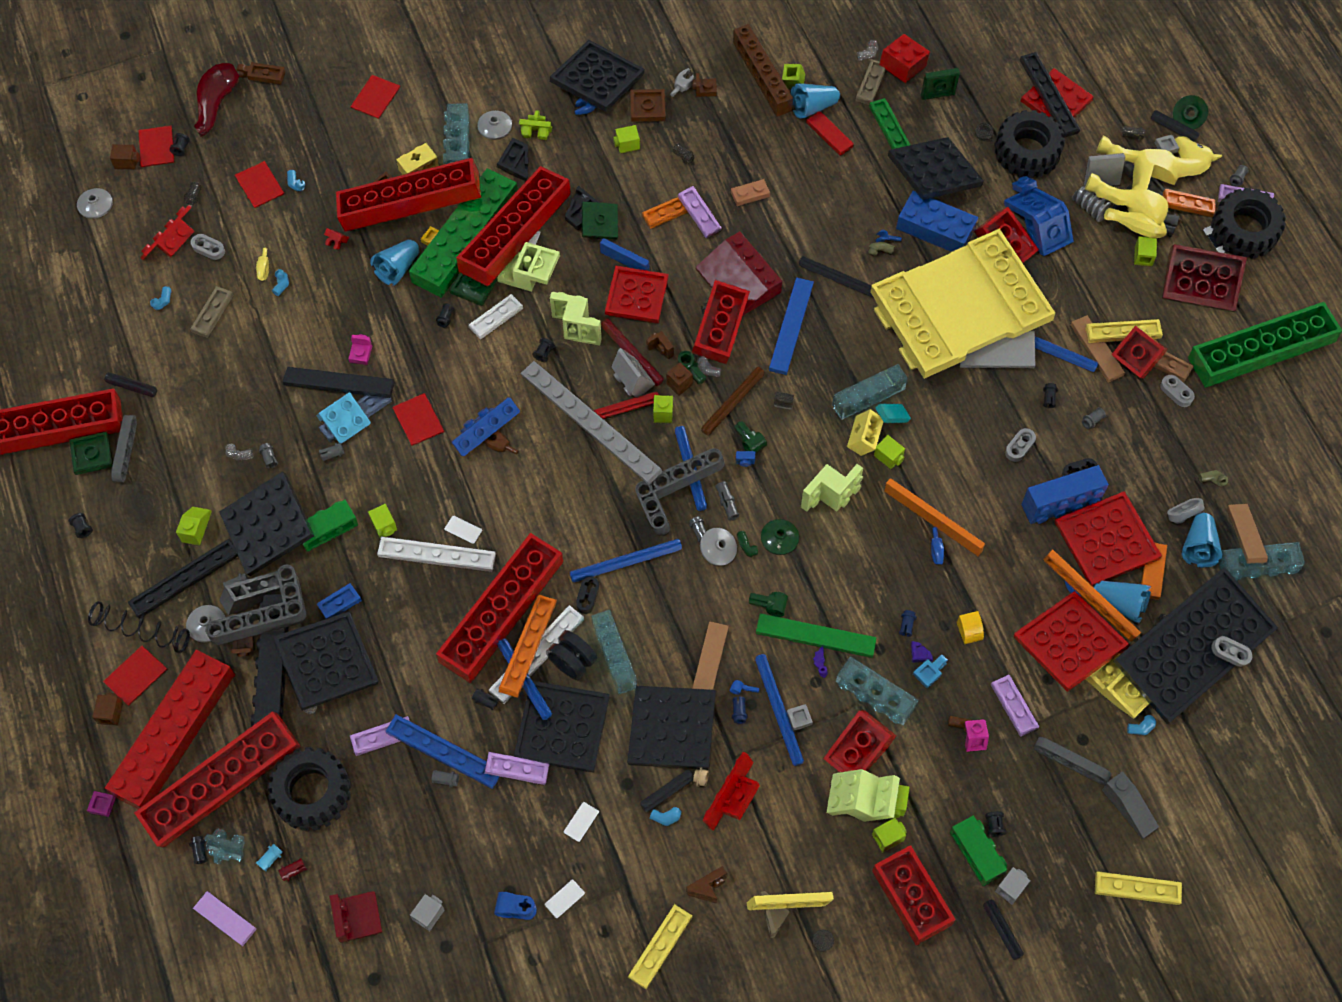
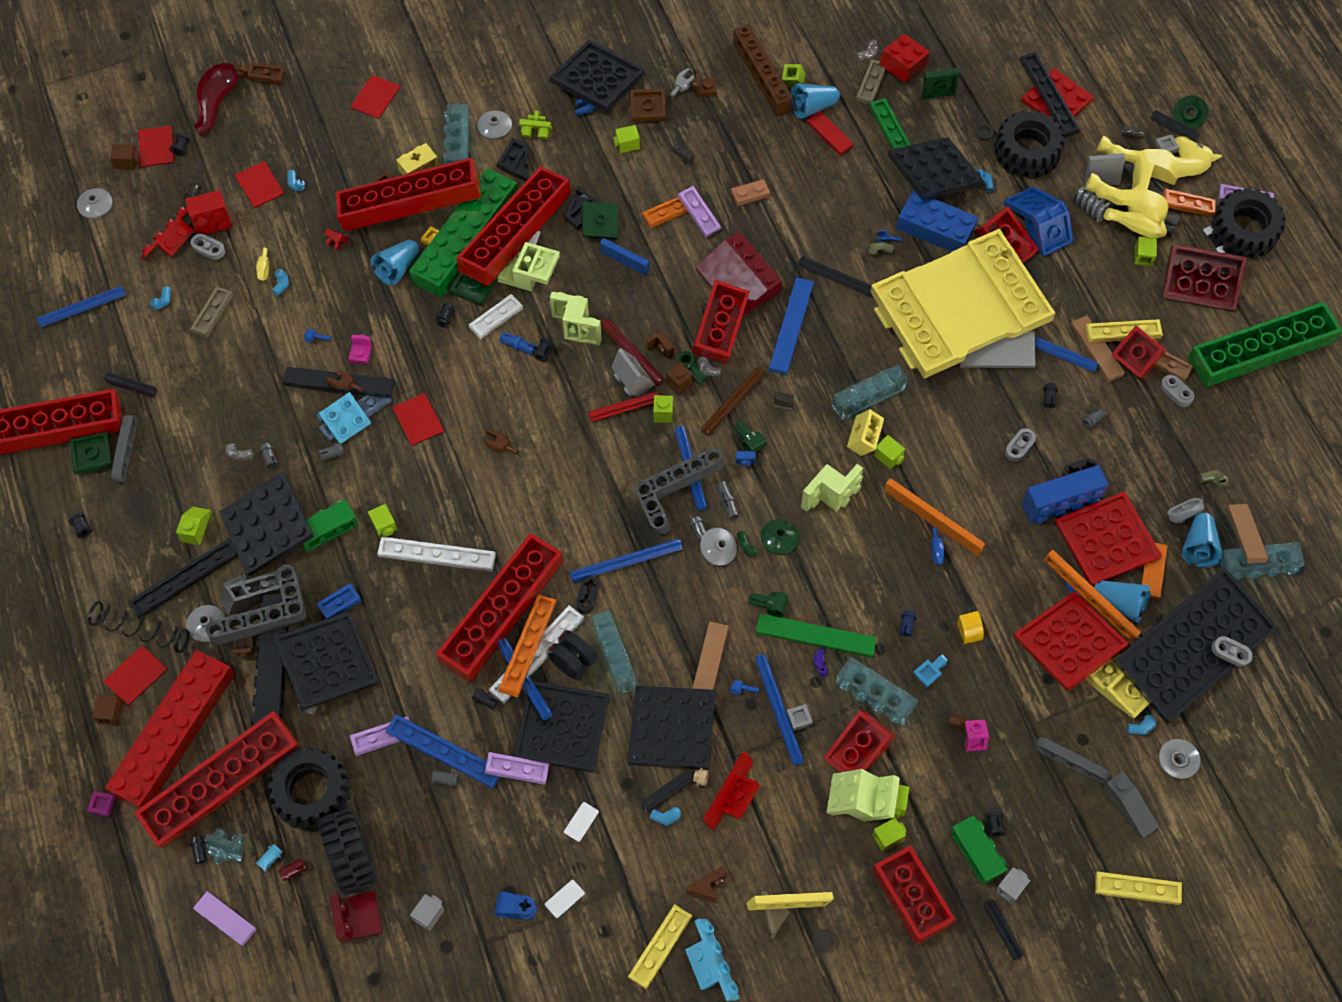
(81, 306): none -> blue axle
(209, 213): none -> red brick
(311, 334): none -> blue hand
(345, 383): none -> reddish brown hand
(347, 851): none -> black tyre
(463, 529): white sticker -> none
(484, 425): blue bracket -> none
(517, 343): none -> blue pin
(592, 423): light grey plate -> none
(636, 294): red plate -> none
(709, 963): none -> medium azure bracket
(739, 710): dark blue pin -> none
(893, 413): teal tile -> none
(920, 653): dark purple tile -> none
(988, 180): none -> dark azure arm
(1014, 705): lavender tile -> none
(1024, 184): blue plate -> none
(1185, 753): none -> light grey dish
(1238, 177): dark grey pin -> none

